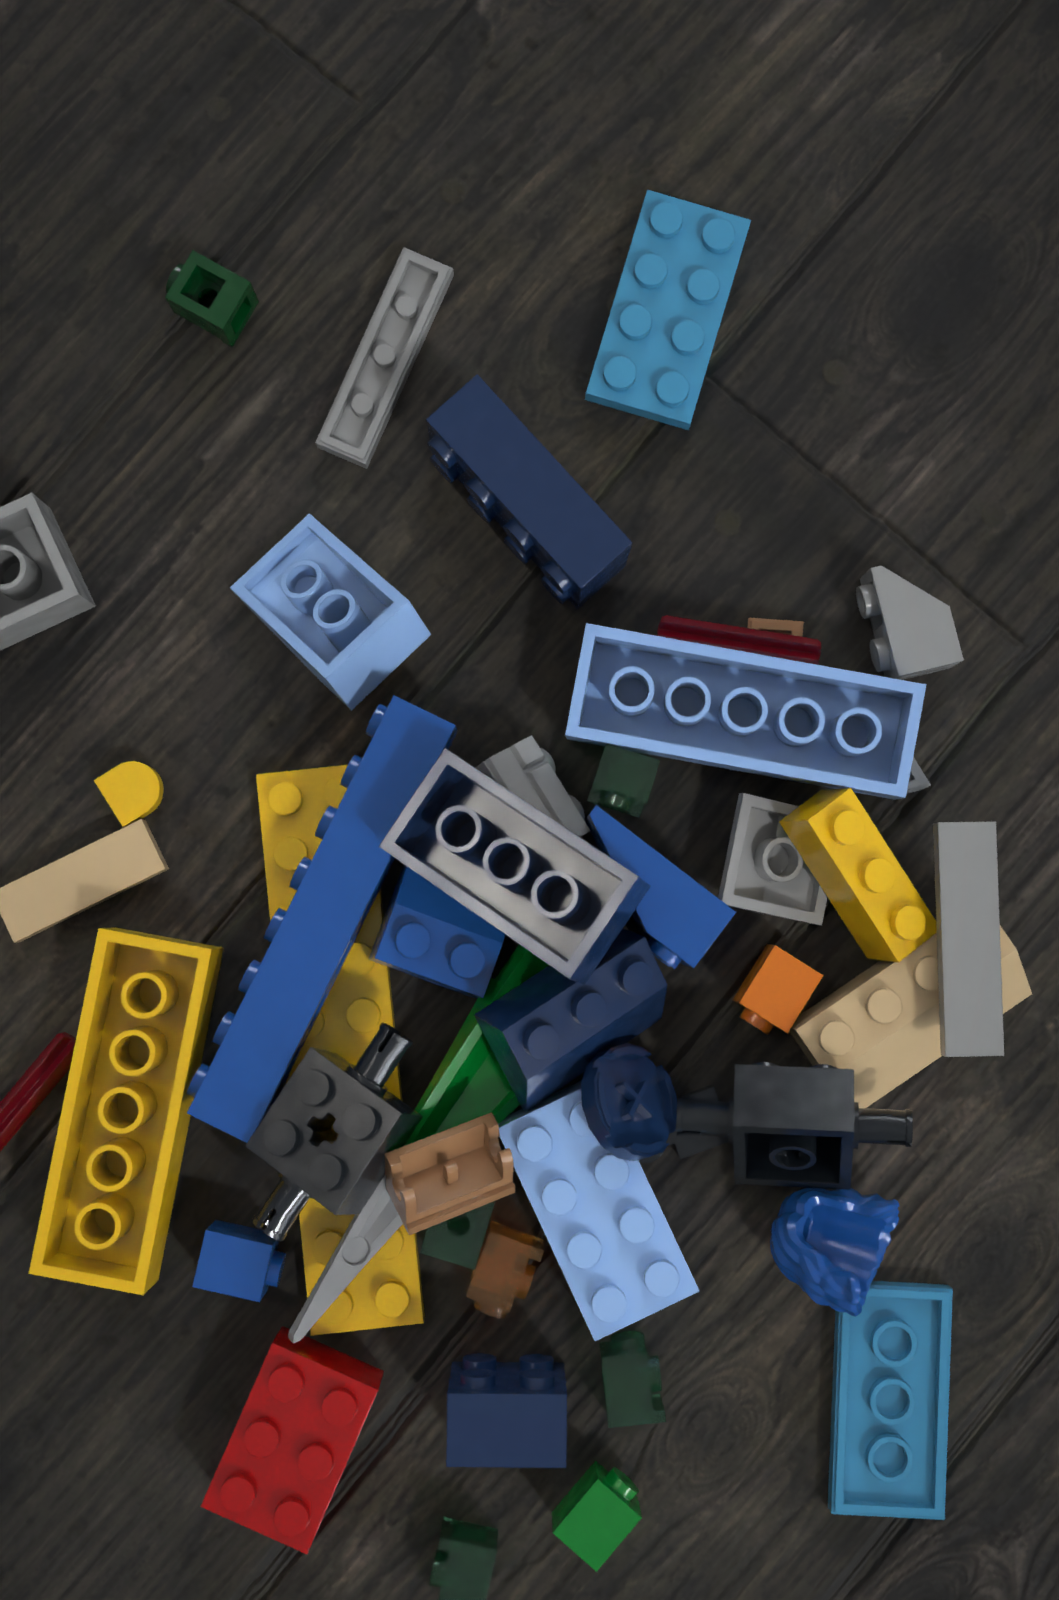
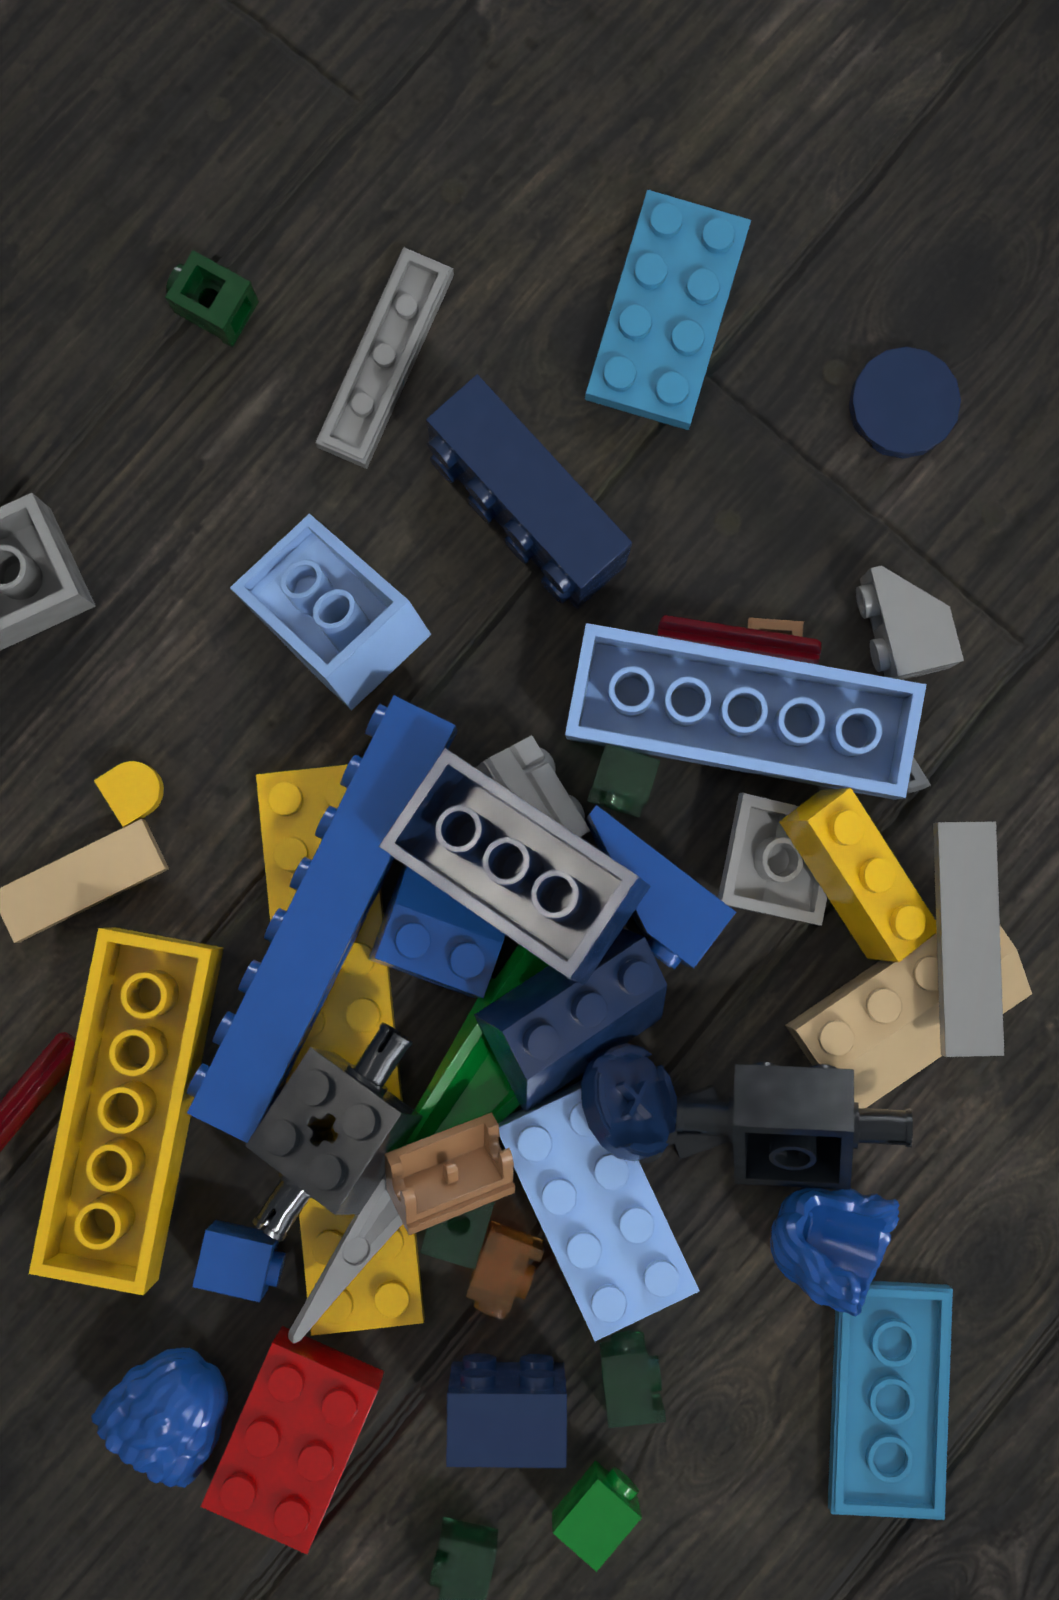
(165, 1416): none -> blue hair
(776, 990): orange brick -> none
(905, 402): none -> dark blue tile

